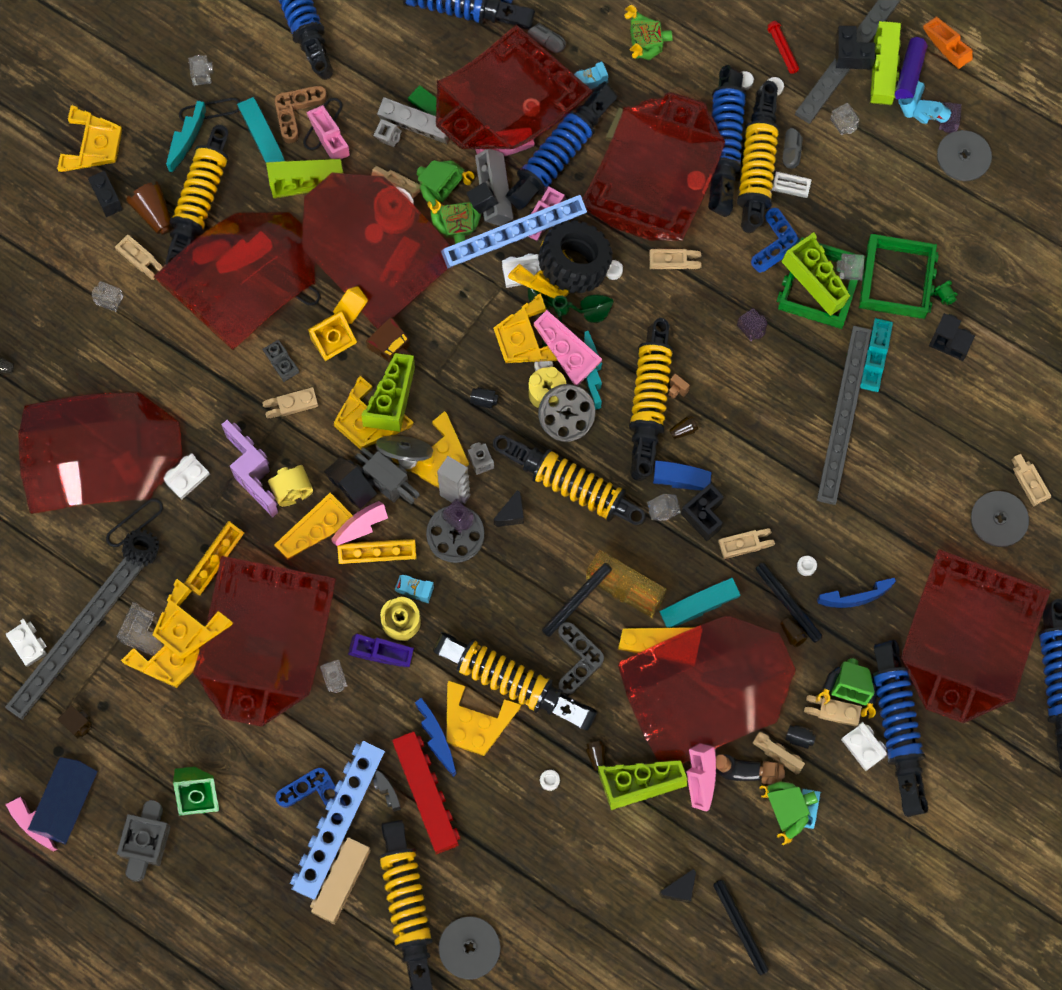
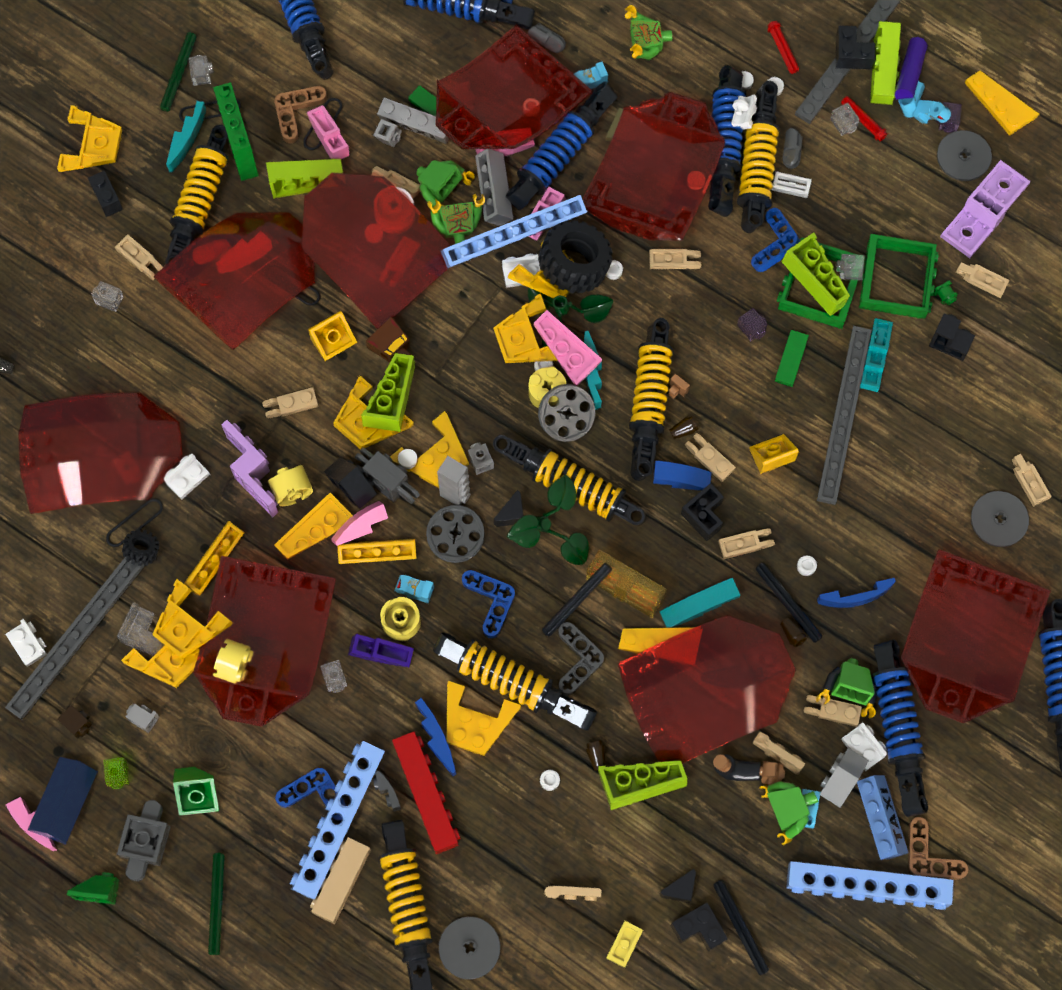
(96, 889): none -> green slope
(116, 772): none -> clear neon green brick
(141, 717): none -> light grey brick
(151, 207): reddish brown cone -> none
(178, 71): none -> dark green axle
(216, 904): none -> dark green axle
(233, 661): none -> light yellow brick
(236, 131): none -> green window
(260, 131): teal slope -> none
(280, 360): dark grey slope -> none
(351, 304): yellow slope -> none
(404, 448): dark grey piece -> none
(458, 516): clear purple brick -> none
(482, 197): black panel -> none
(484, 397): black brick -> none
(498, 600): none -> blue beam
(526, 529): none -> dark green plant
(572, 892): none -> tan hinge
(624, 944): none -> light yellow plate
(663, 507): clear brick -> none
(701, 922): none -> black brick
(702, 776): bright pink slope -> none
(711, 458): none -> tan hinge
(744, 109): none -> white hips
(774, 453): none -> yellow slope
(791, 358): none -> green tile
(800, 736): black brick -> none
(844, 776): none -> light grey brick
(873, 127): none -> red axle
(882, 817): none -> medium blue brick
(922, 857): none -> medium nougat beam
(942, 887): none -> light blue brick
(948, 42): orange slope -> none
(983, 278): none -> tan hinge
(985, 209): none -> lavender bracket
(1003, 106): none -> yellow wing

